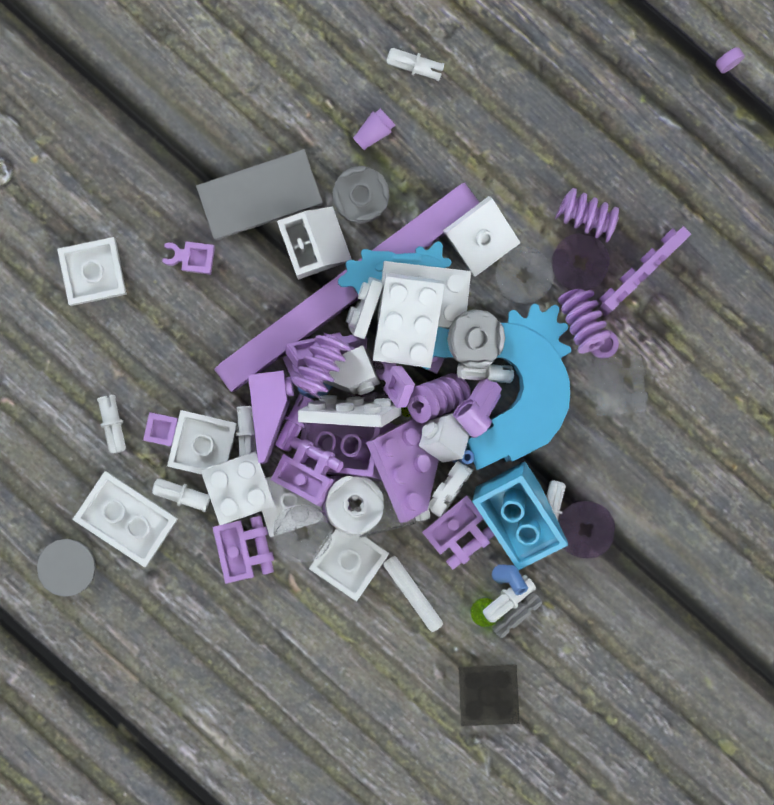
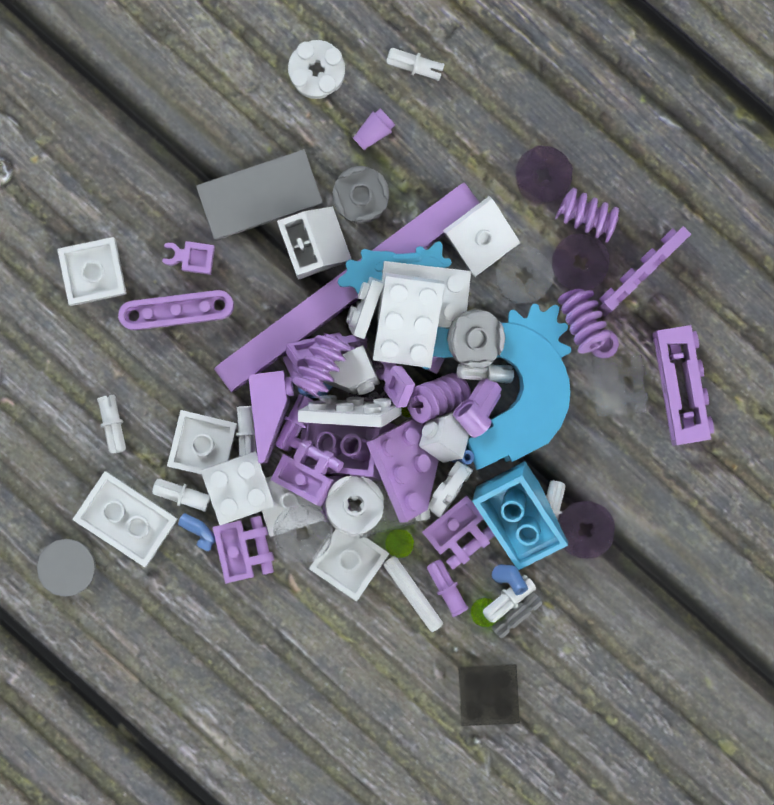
(160, 429): lavender plate -> none
(176, 310): none -> lavender plate
(199, 528): none -> medium blue arm
(307, 55): none -> white plate
(399, 543): none -> clear neon green tile
(447, 588): none -> lavender axle
(559, 170): none -> clear purple plate
(693, 371): none -> lavender brick
(730, 60): lavender tile -> none

